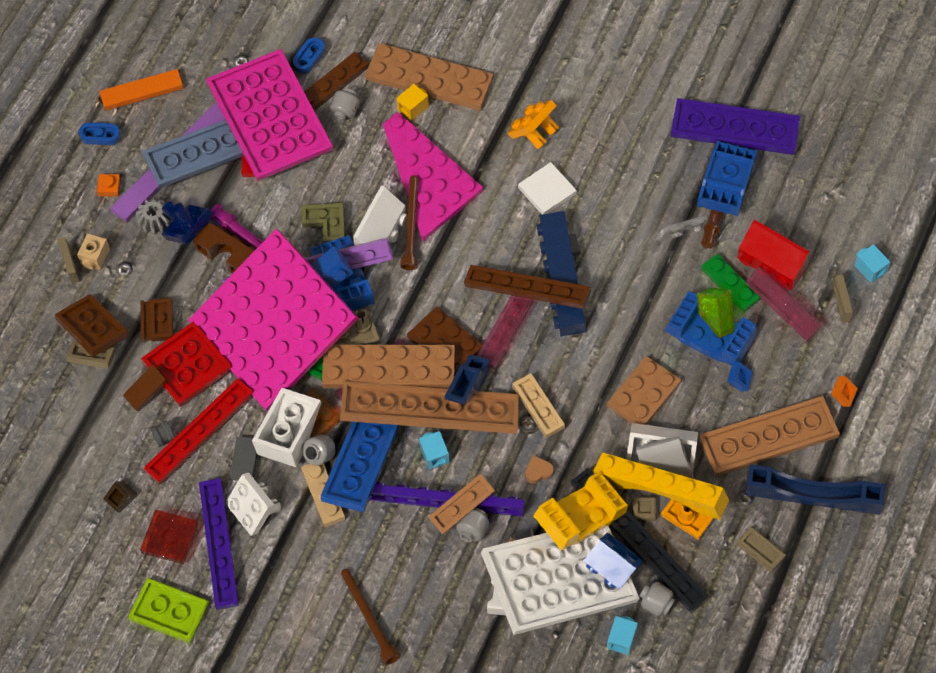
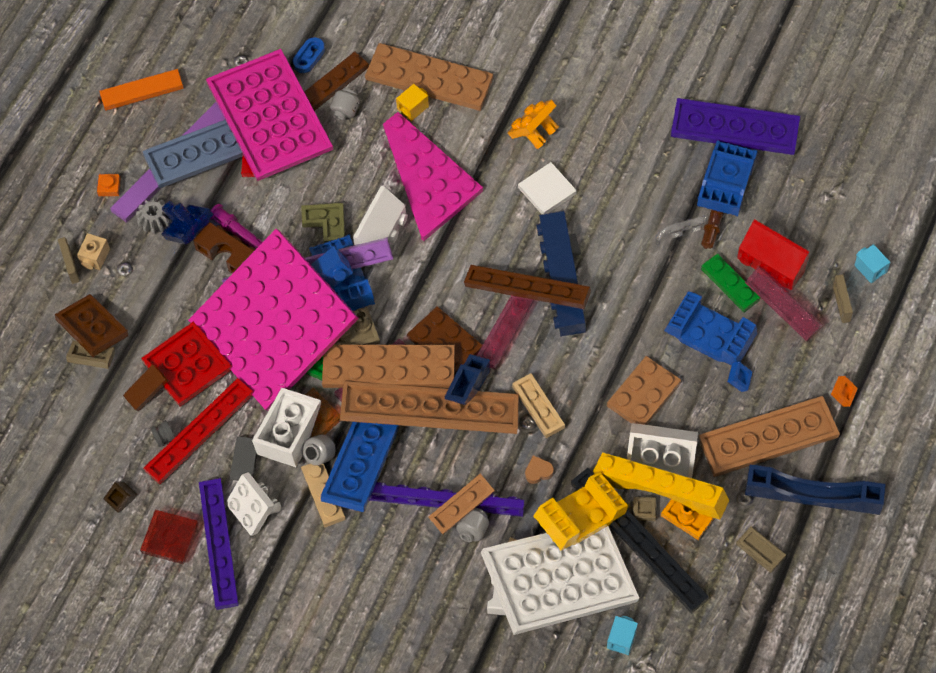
(100, 133): blue plate -> none
(156, 319): reddish brown plate -> none
(168, 610): lime tile -> none
(388, 653): reddish brown piece -> none
(409, 259): reddish brown piece -> none
(434, 449): medium azure brick -> none
(612, 561): slope -> none
(656, 599): light grey head -> none
(666, 455): light grey slope -> none
(717, 310): clear neon green slope -> none

